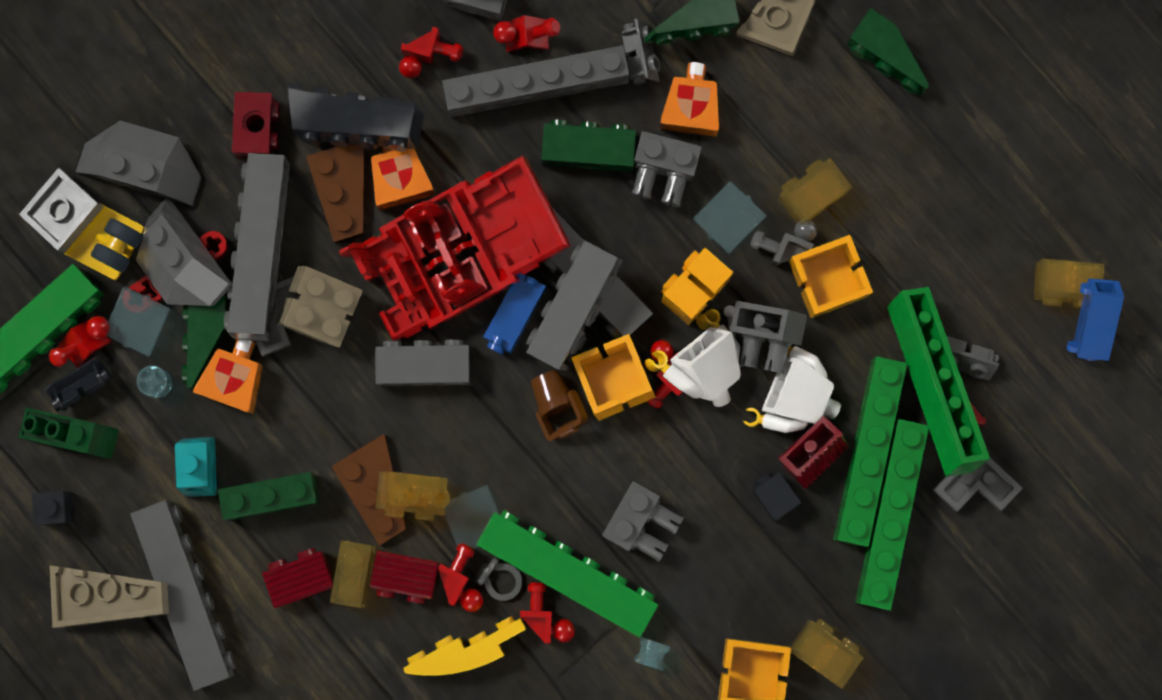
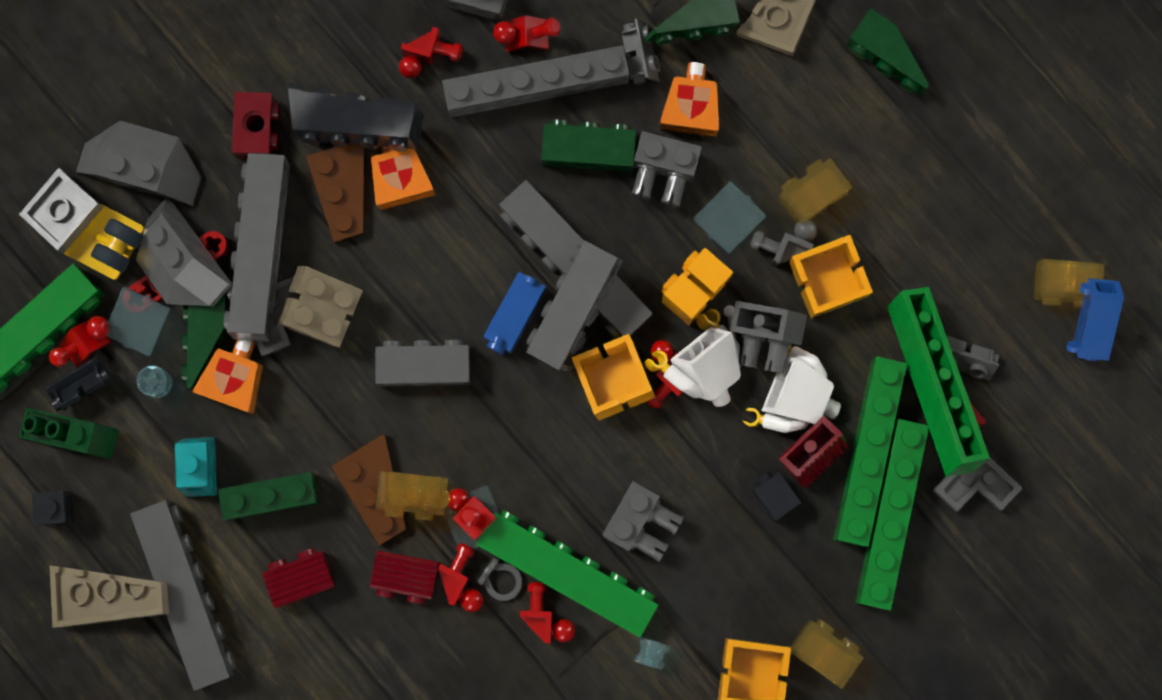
(352, 574): clear yellow brick -> none
(454, 657): yellow slope -> none
(472, 513): none -> red piece
(507, 223): red piece -> none
(554, 398): reddish brown piece -> none

